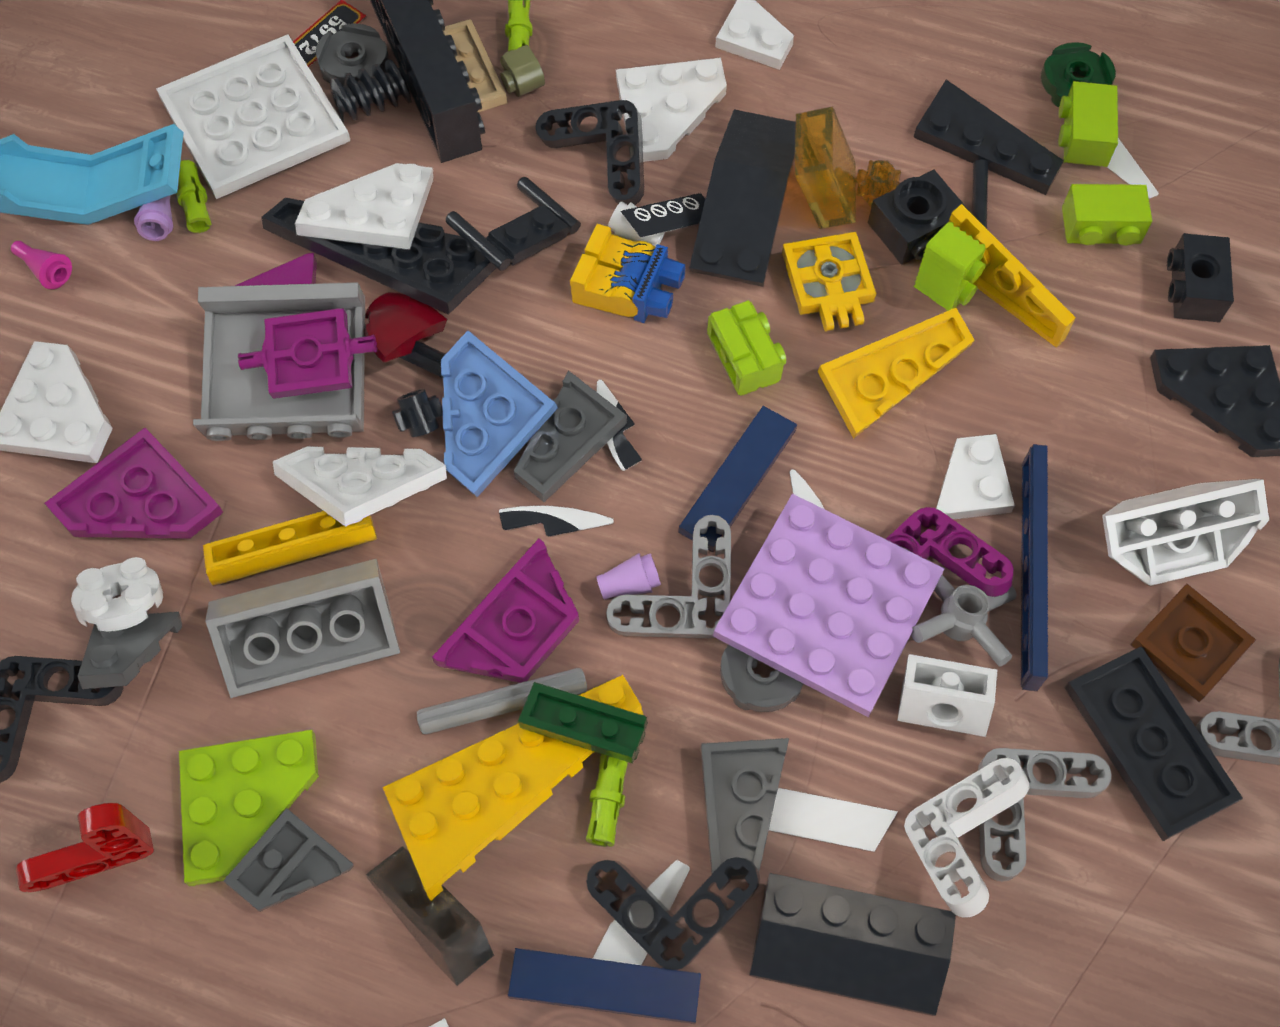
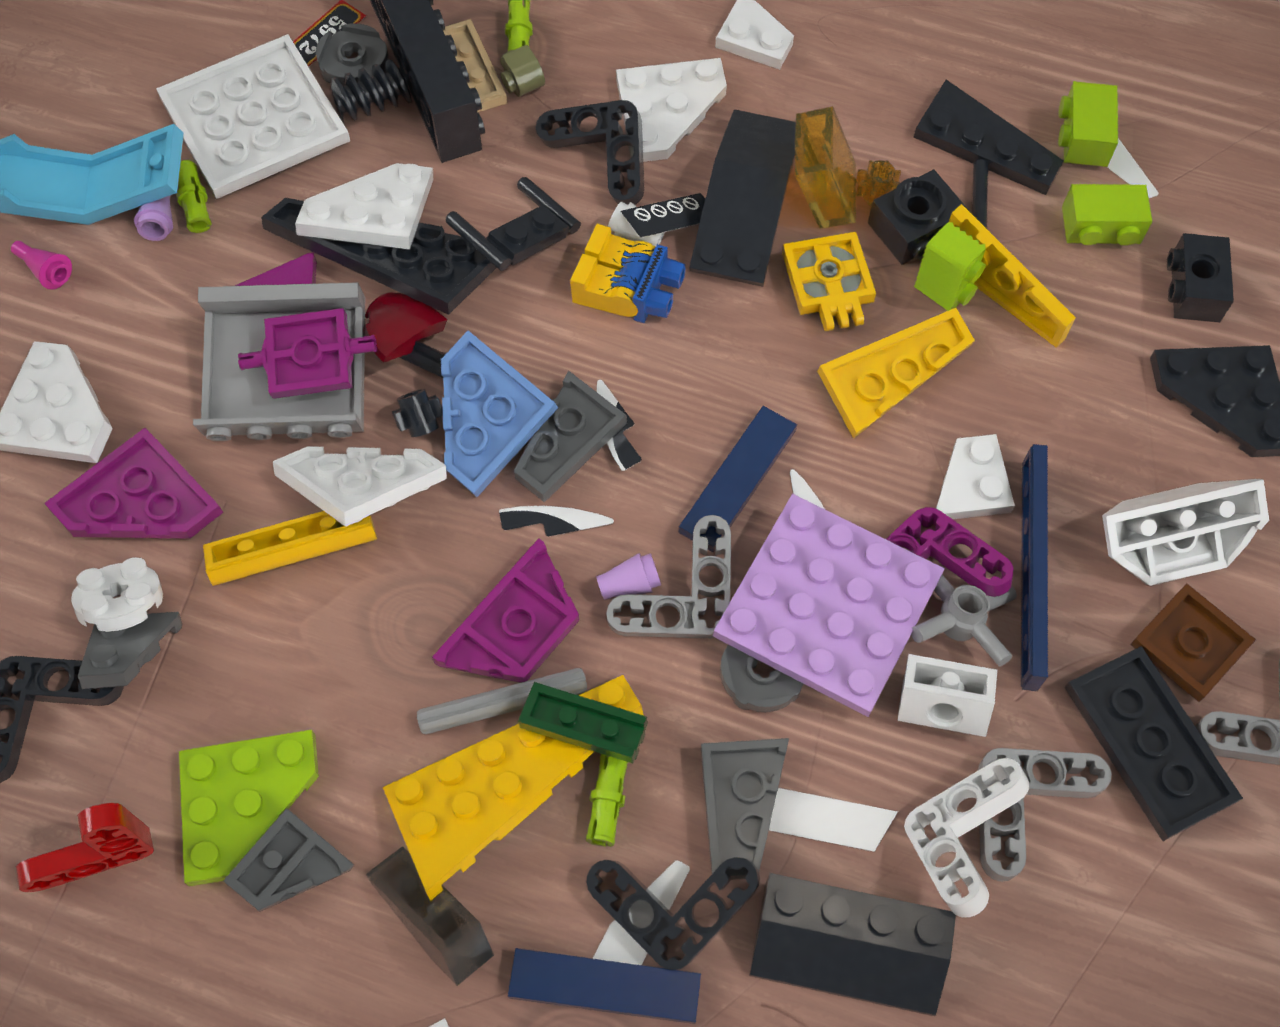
(302, 628): light grey slope -> none
(745, 347): lime brick -> none
(1071, 57): dark green plate -> none

